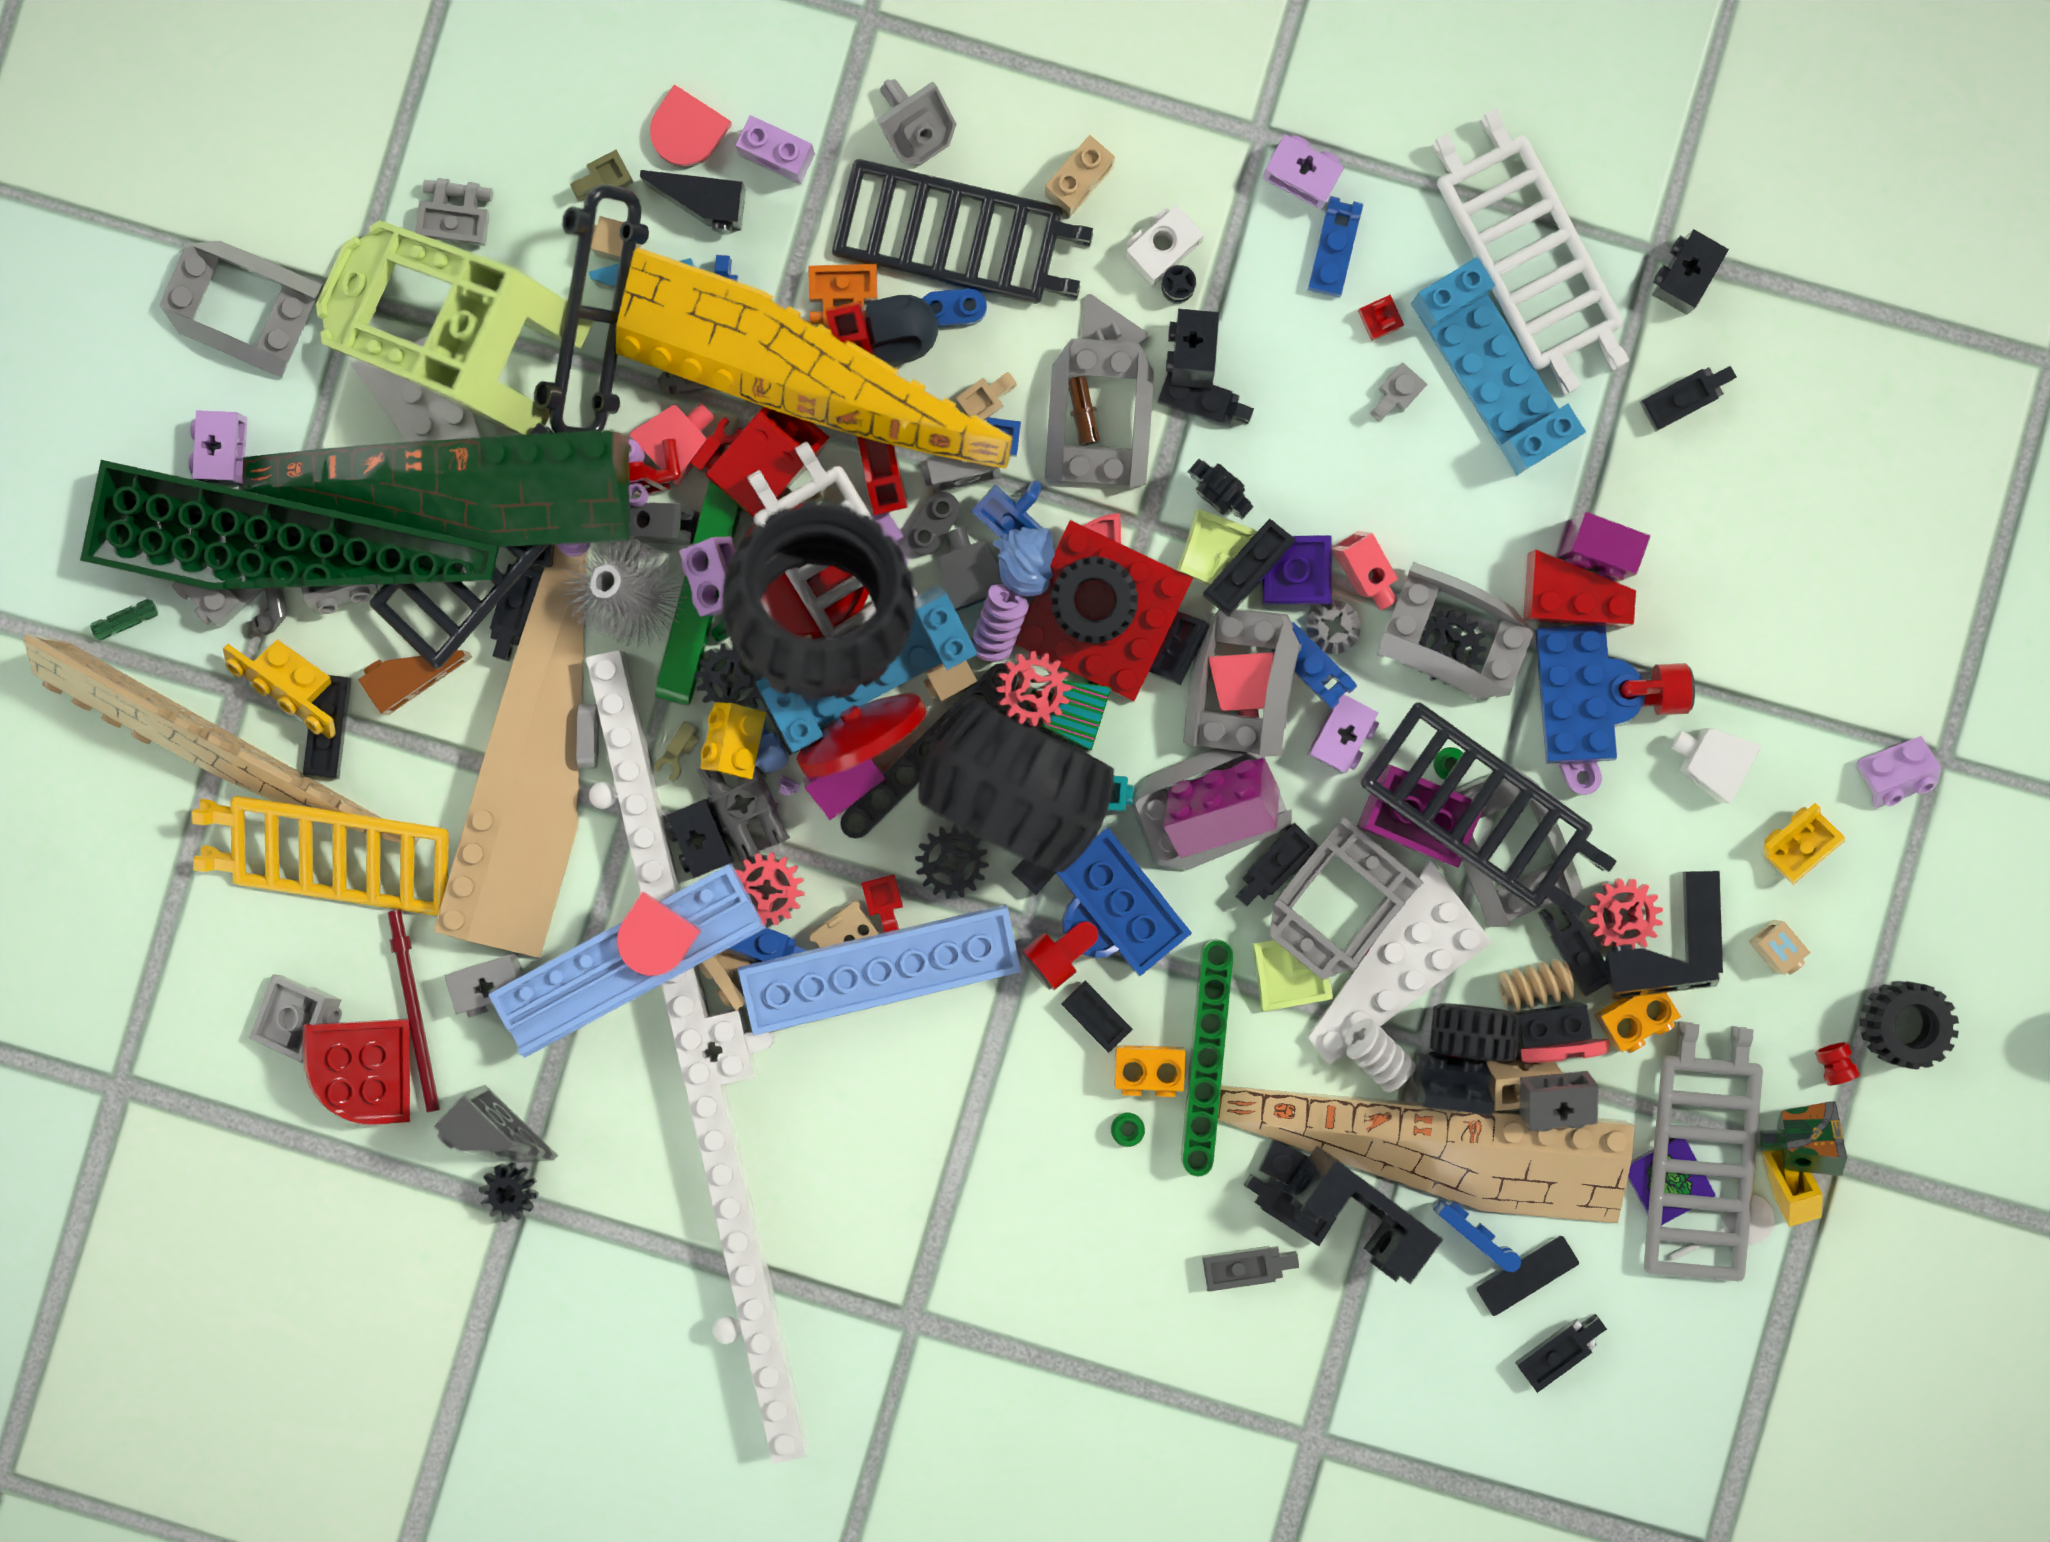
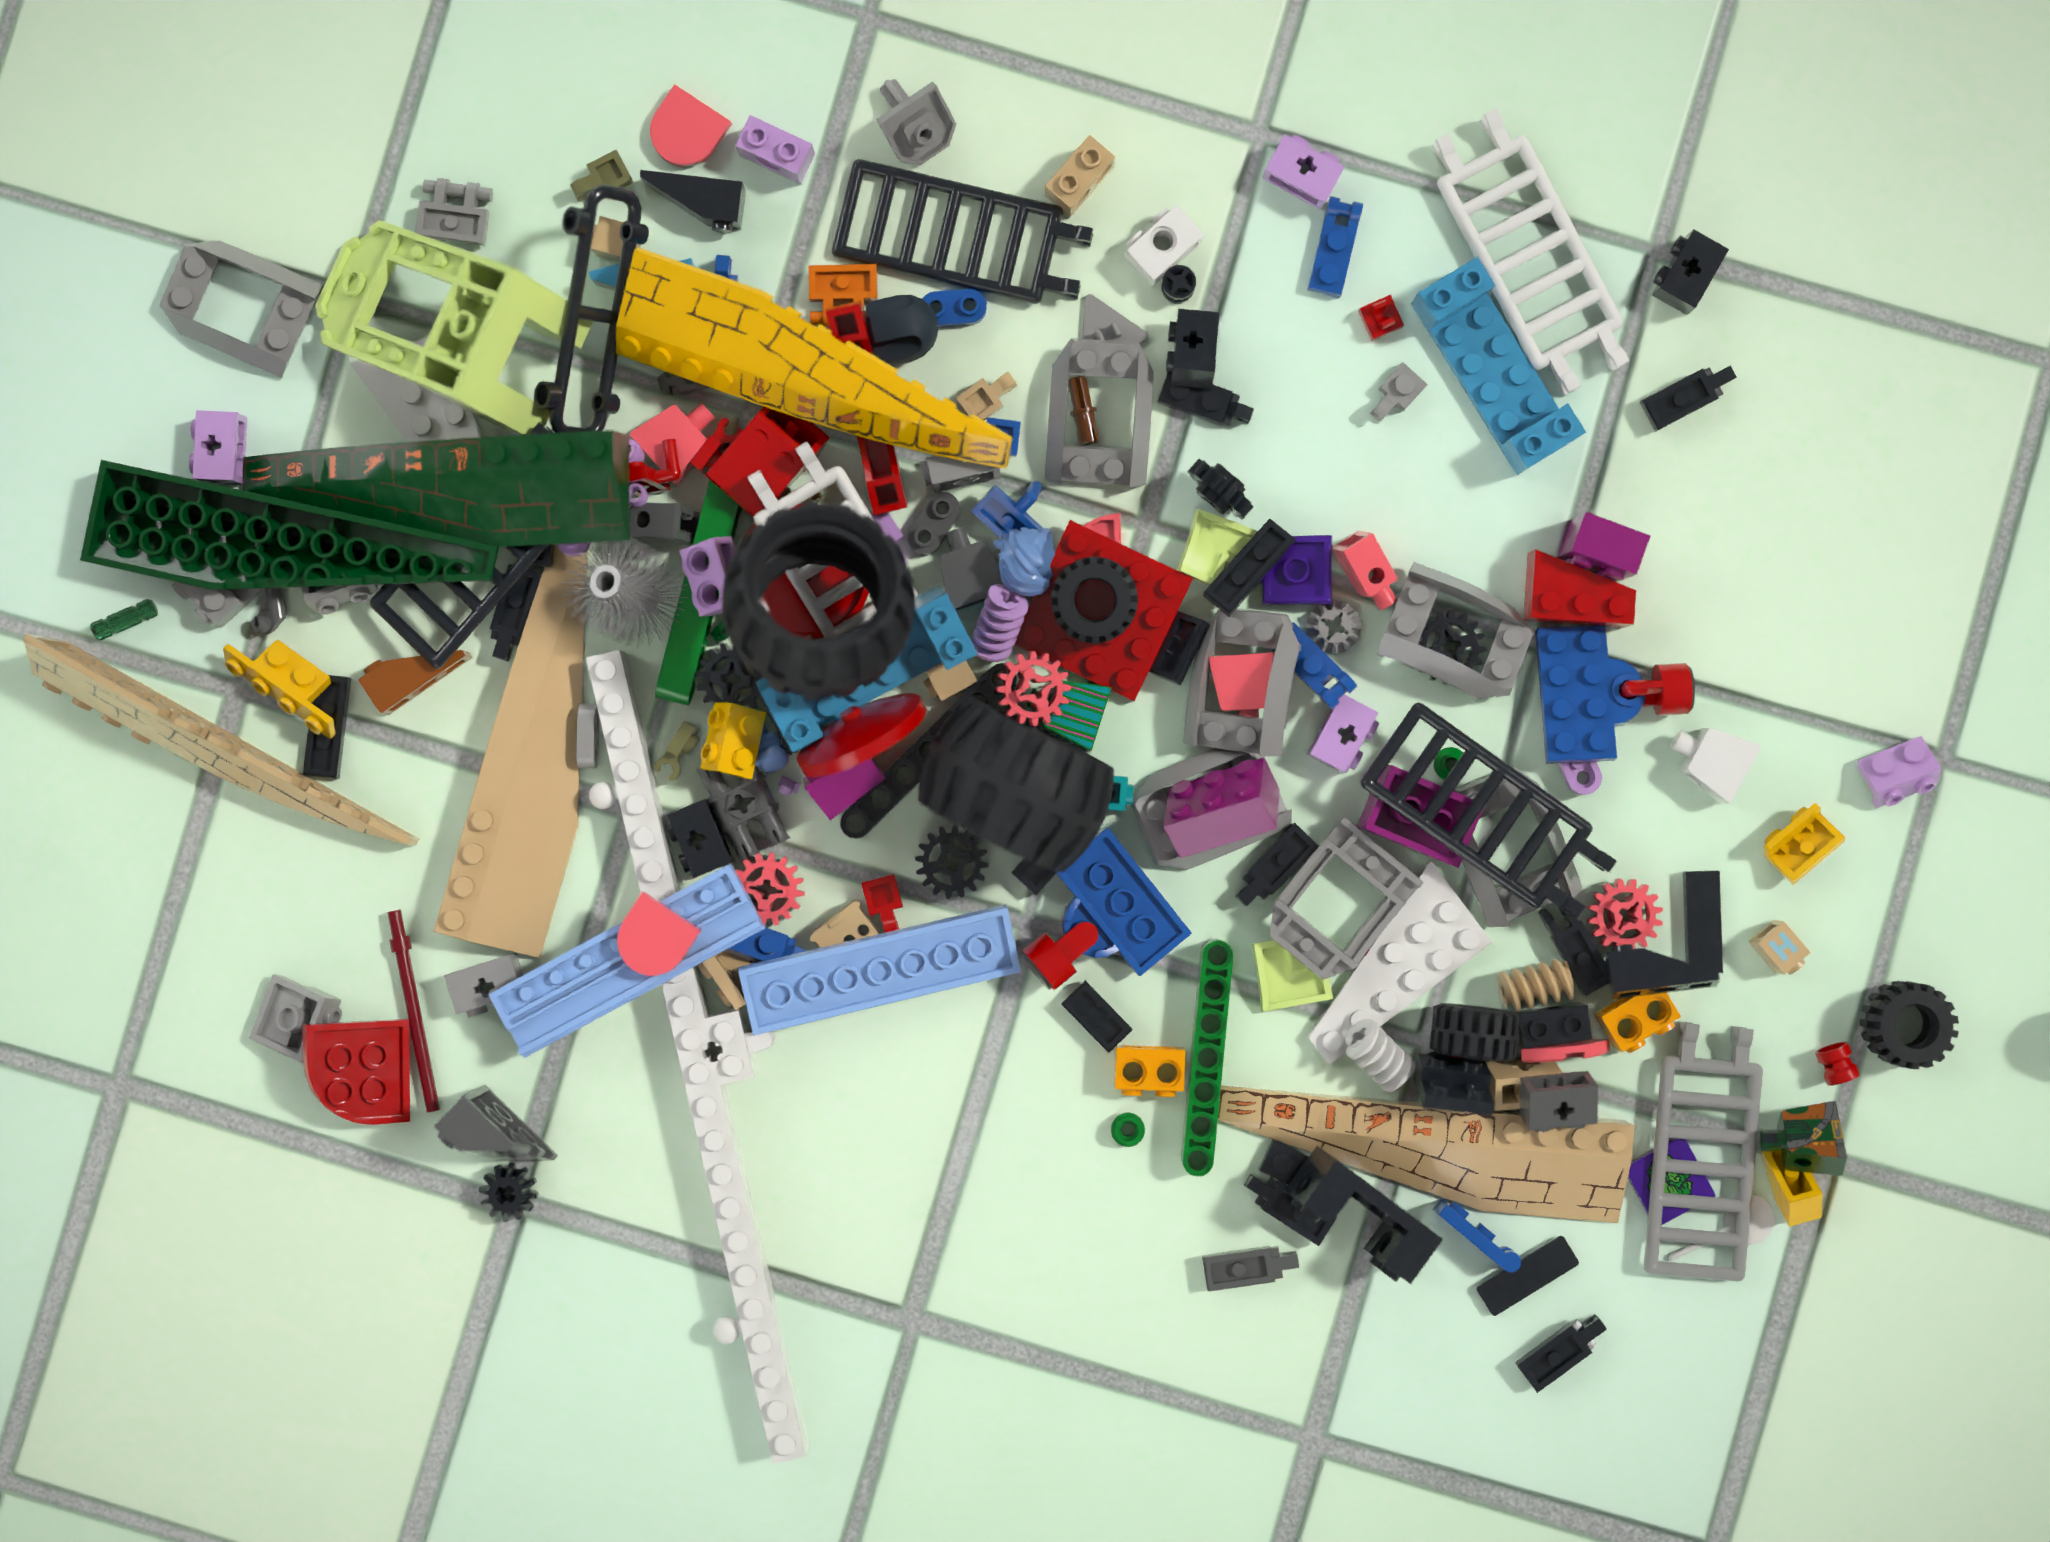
(235, 861): yellow bar -> none

